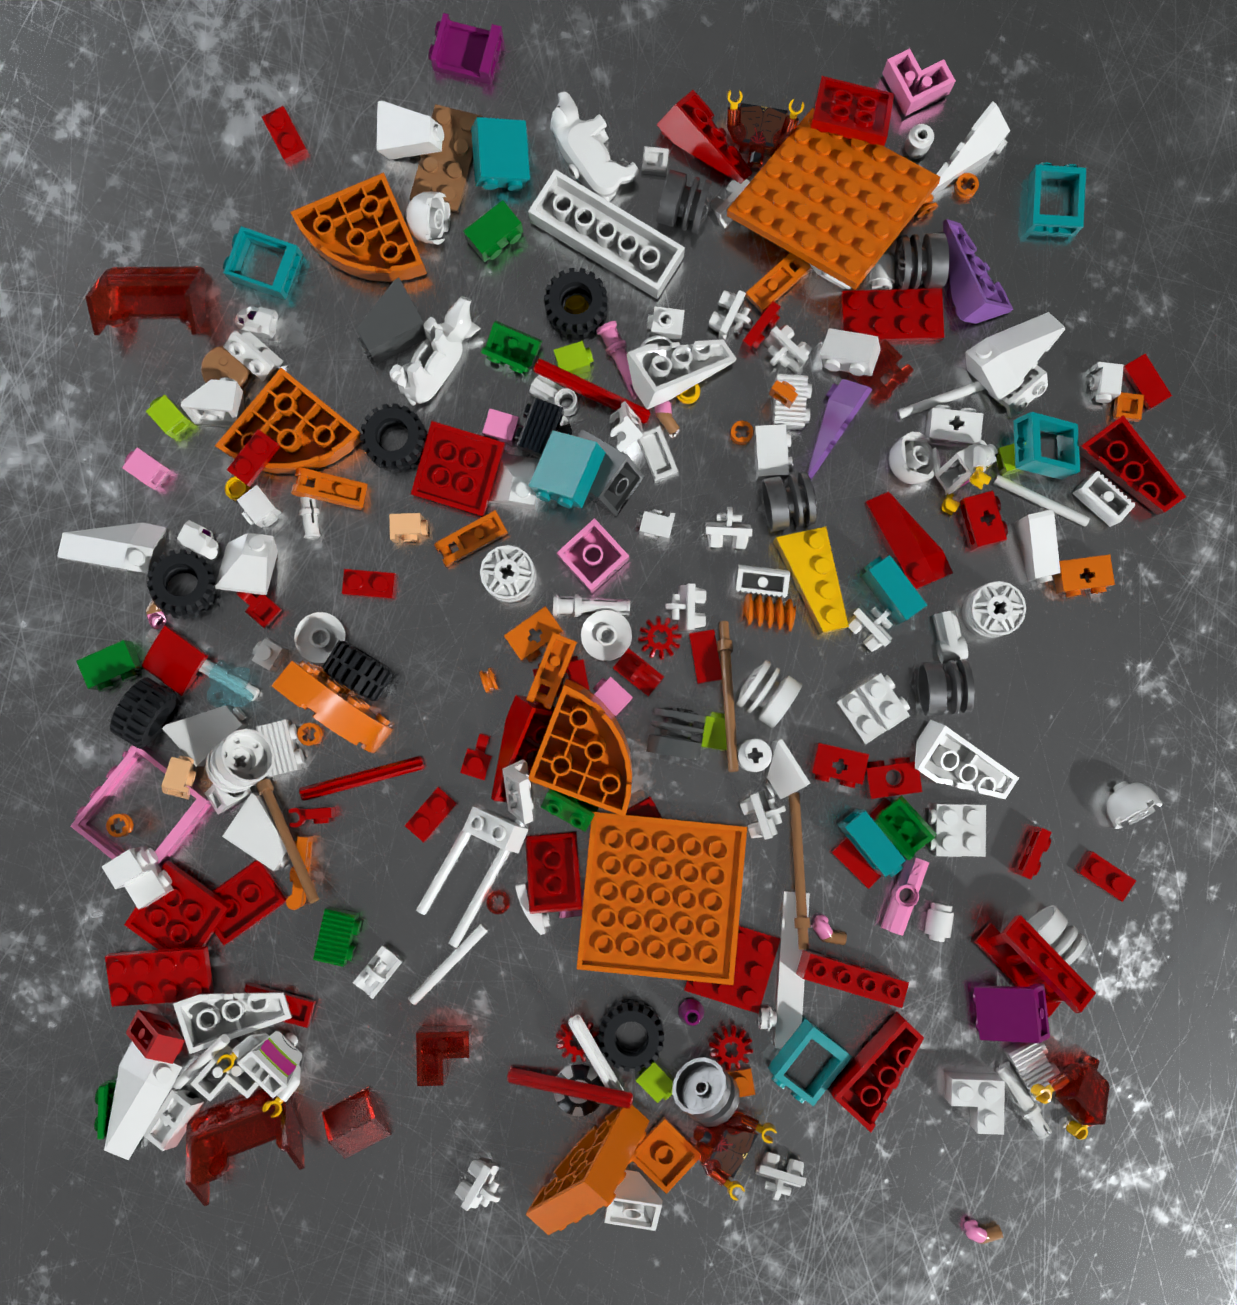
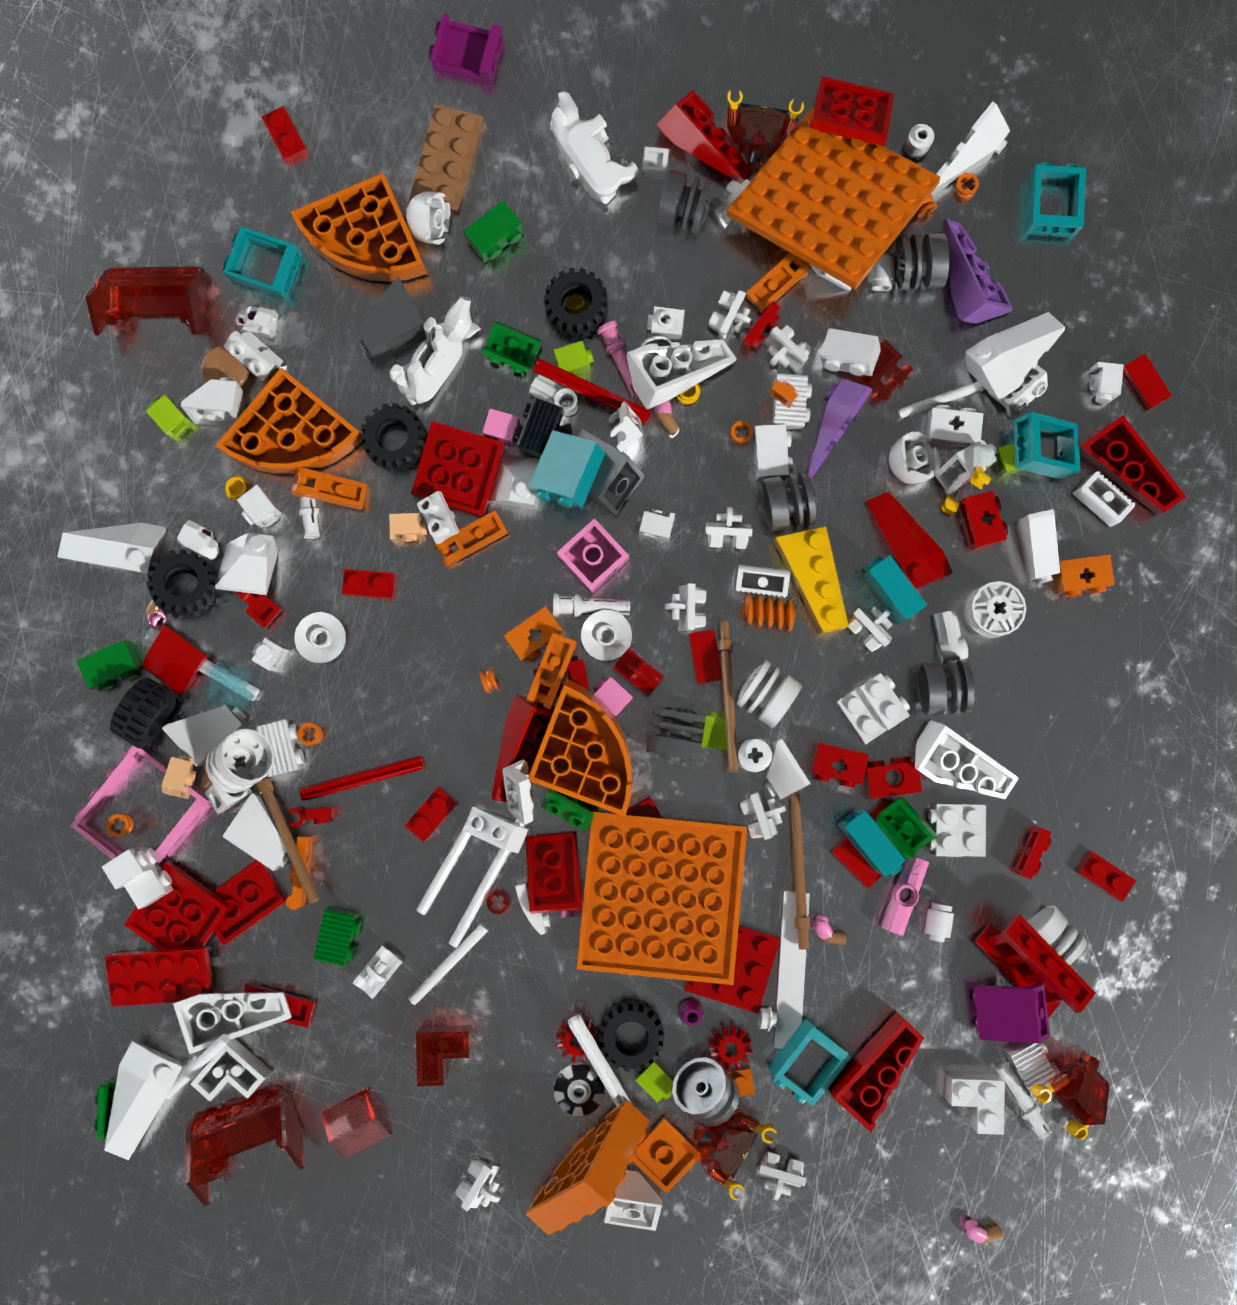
(145, 468): bright pink brick -> none
(155, 1037): red brick -> none
(172, 1119): white hinge -> none
(253, 457): red plate -> none
(271, 1063): white torso -> none
(332, 705): orange brick -> none
(358, 671): black tyre -> none
(406, 132): white slope -> none
(438, 517): none -> white hips
(477, 761): red plate -> none
(500, 153): teal brick -> none
(513, 588): white wheel -> none
(570, 1087): red axle -> none
(606, 234): white brick -> none
(657, 454): white tile -> none
(660, 628): red gear -> none
(852, 978): red brick -> none
(894, 314): red plate -> none
(916, 87): bright pink brick -> none
(1041, 500): white bar -> none
(1128, 405): orange plate -> none
(1131, 803): white cylinder -> none

